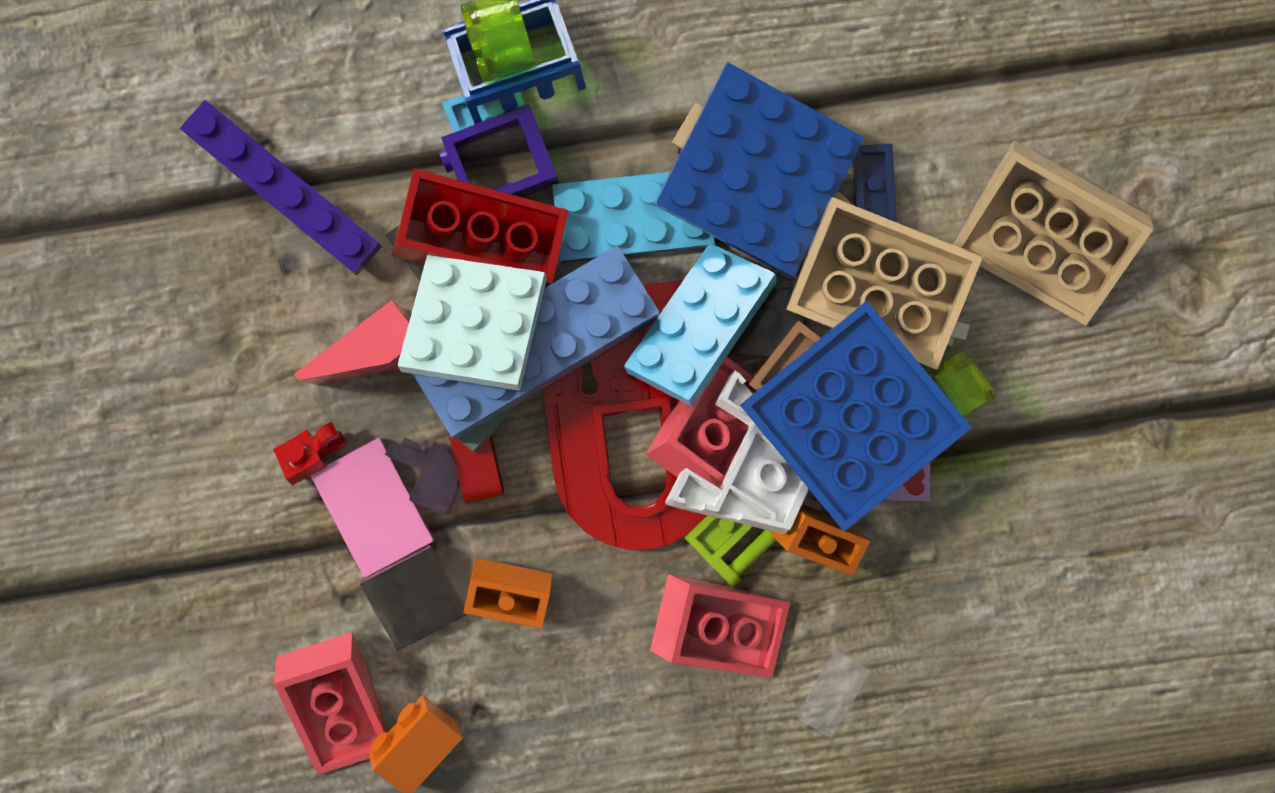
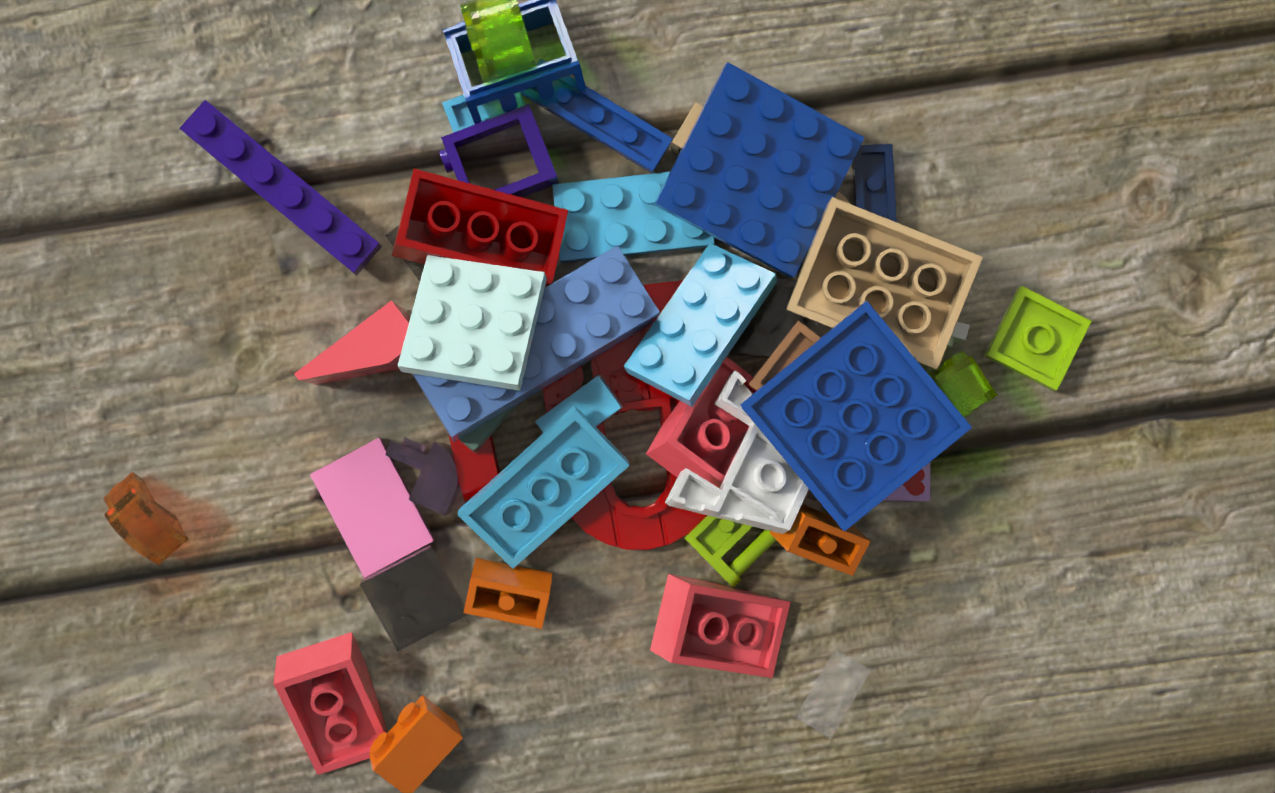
(142, 521): none -> clear orange brick
(305, 453): red plate -> none
(543, 487): none -> medium azure plate
(593, 400): none -> medium azure tile
(605, 122): none -> blue plate
(1037, 338): none -> lime plate
(1053, 233): tan slope -> none

